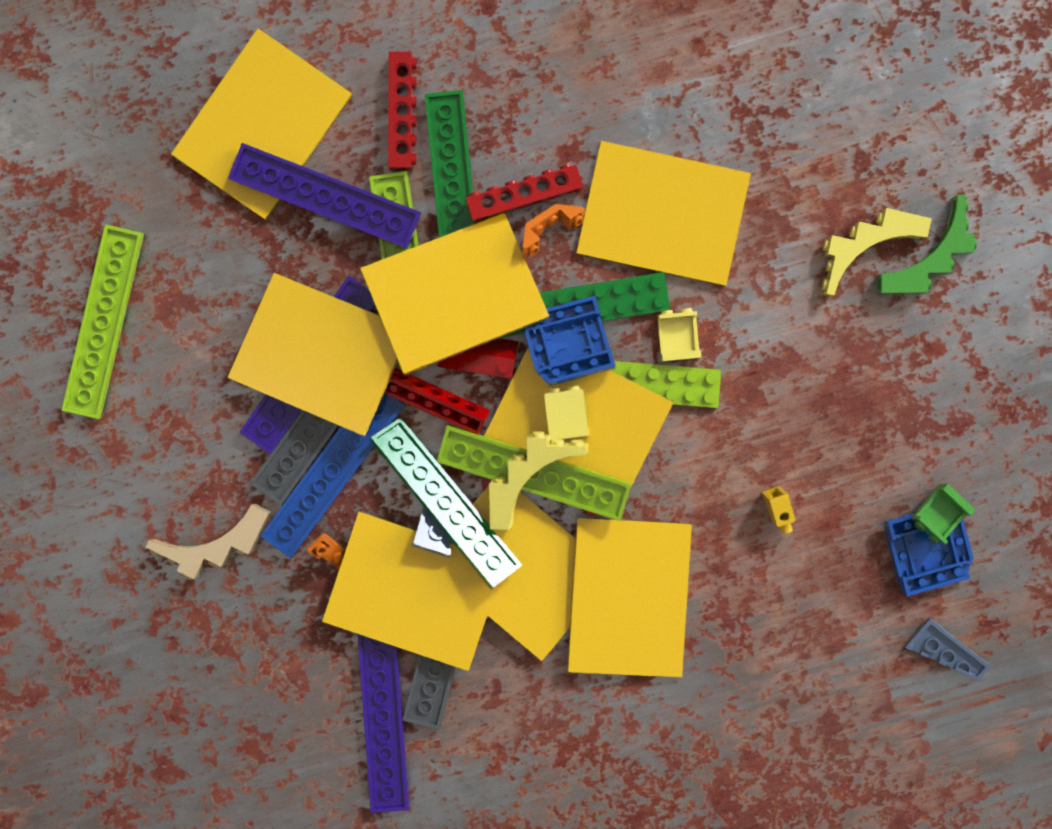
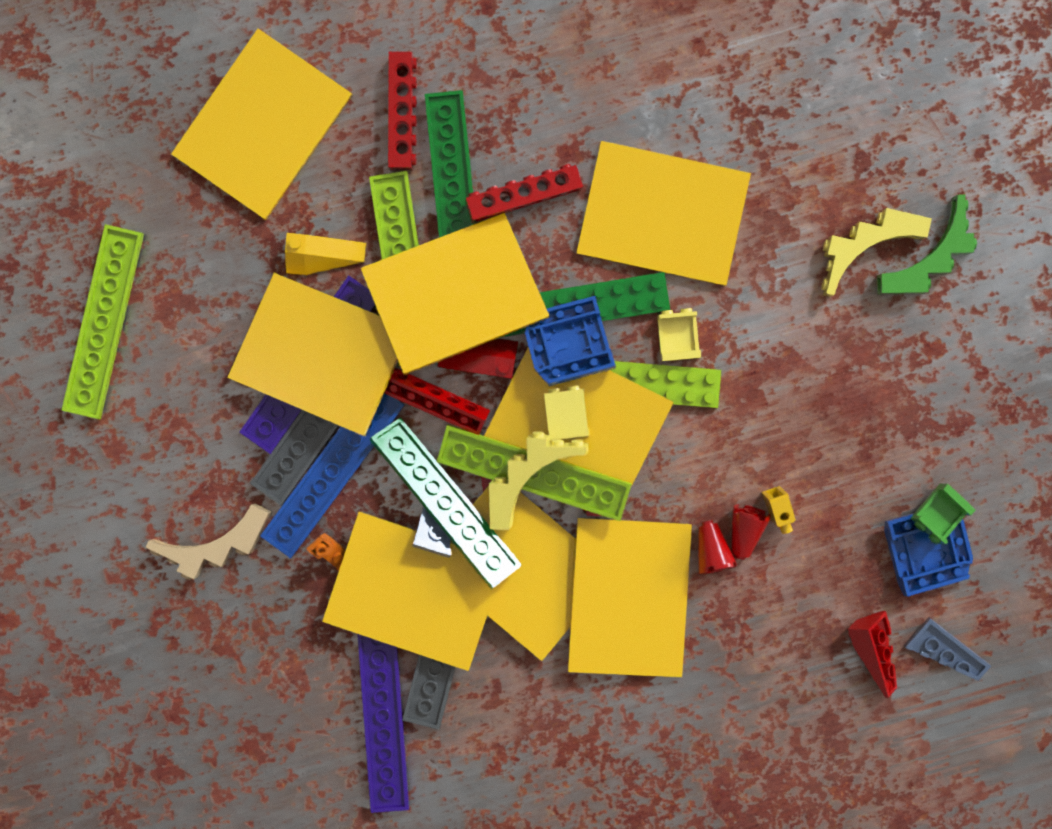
(315, 254): none -> yellow wedge
(324, 195): dark purple plate -> none
(568, 215): orange slope -> none
(713, 549): none -> red cone
(747, 529): none -> red cone
(871, 643): none -> red wedge

